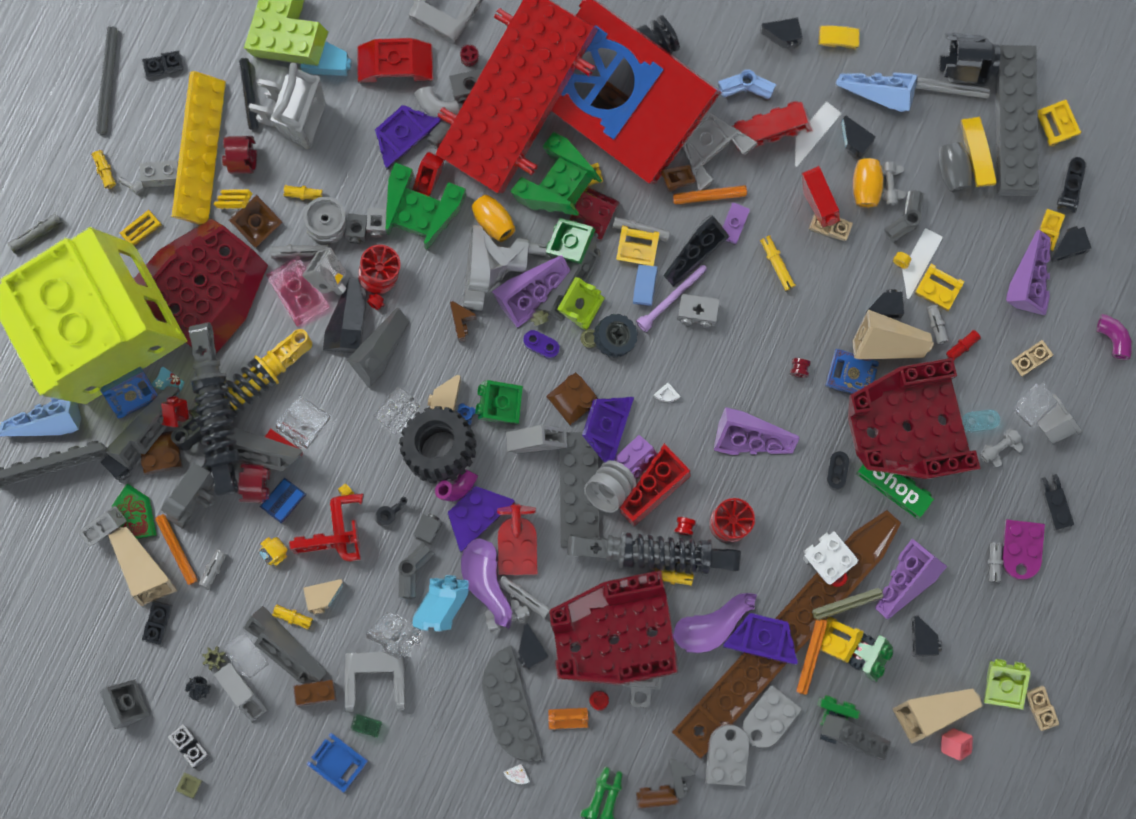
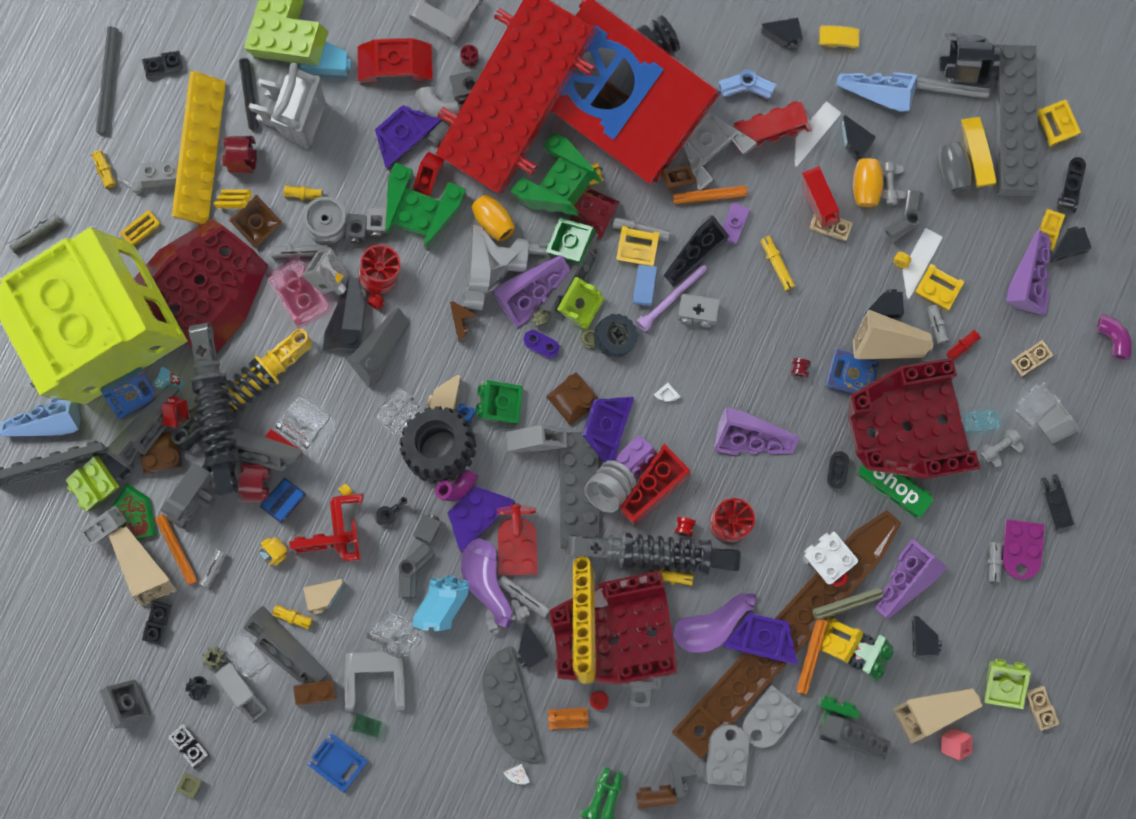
(91, 484): none -> lime plate
(586, 626): none -> yellow beam

